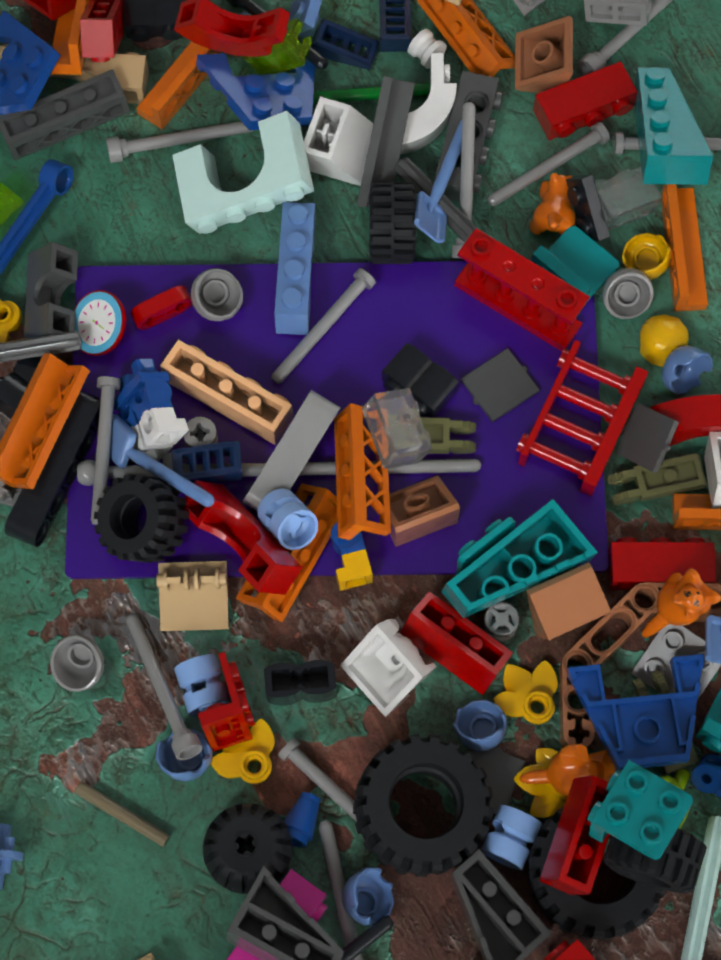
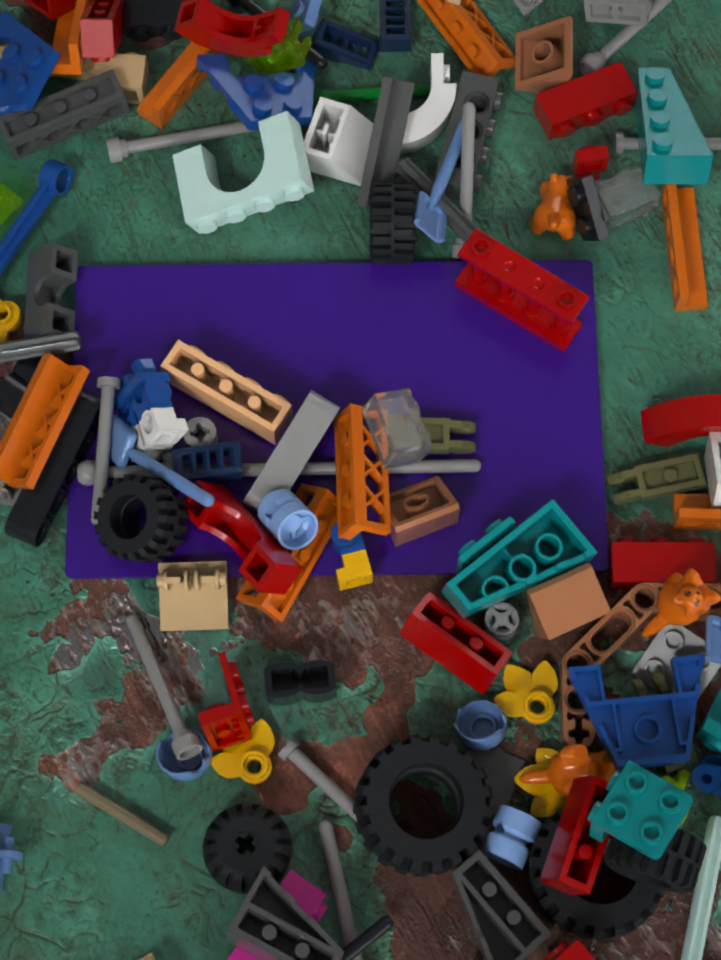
(77, 663): light grey piece -> none
(100, 322): piece -> none
(161, 307): red beam -> none
(198, 673): light blue wheel -> none
(216, 295): light grey piece -> none
(295, 268): medium blue arch -> none
(302, 819): blue cone -> none
(362, 281): light grey bar -> none
(367, 896): medium blue hair -> none
(386, 666): white brick -> none
(423, 45): white wheel -> none
(428, 381): black brick -> none
(500, 385): dark grey piece -> none
(577, 261): teal bracket -> none
(590, 161): none -> red plate
(598, 134): light grey bar -> none
(601, 443): red fence -> none
(627, 293): light grey piece -> none
(647, 437): dark grey piece -> none
(648, 254): yellow hair -> none
(660, 337): yellow hair -> none
(684, 367): medium blue hair -> none

